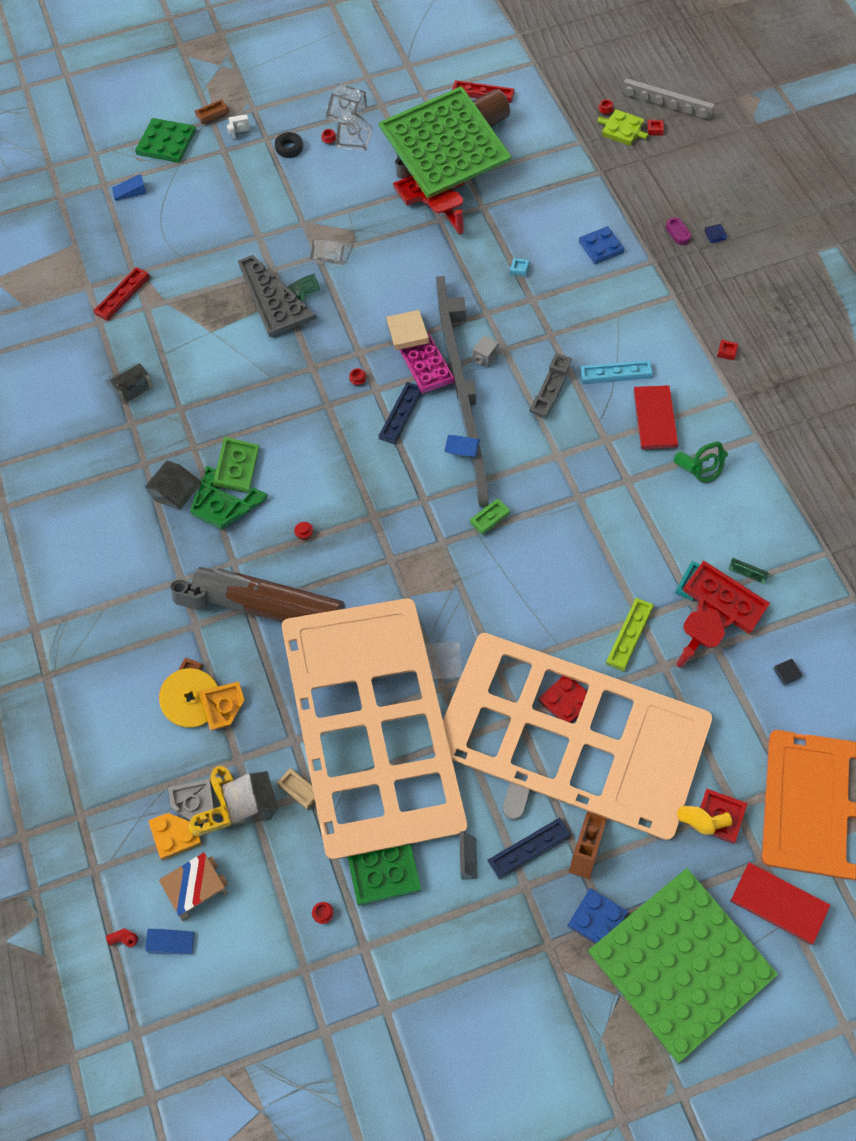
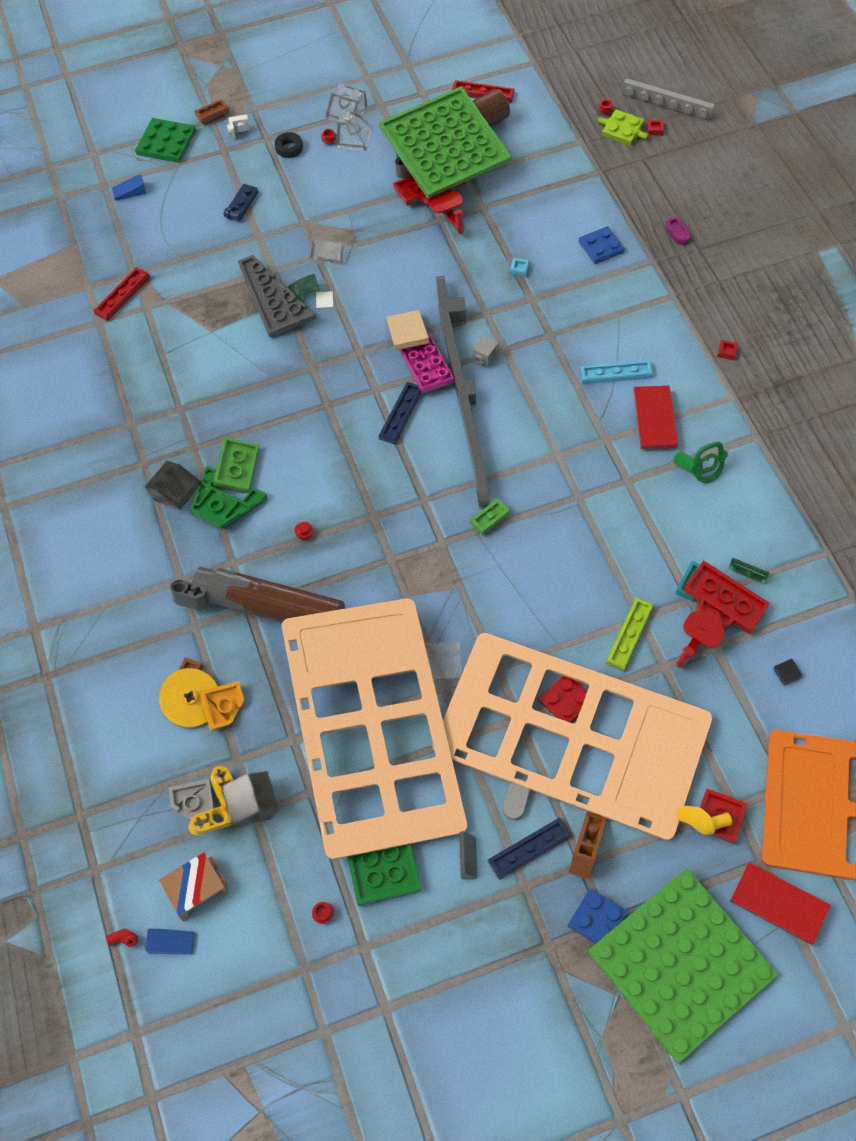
(130, 382): clear smoke slope -> none
(172, 835): light orange plate -> none
(241, 202): none -> dark blue plate
(297, 788): tan tile -> none
(324, 299): none -> white sticker
(357, 376): red plate -> none
(462, 446): blue slope -> none
(552, 385): dark grey slope -> none
(715, 233): clear blue tile -> none

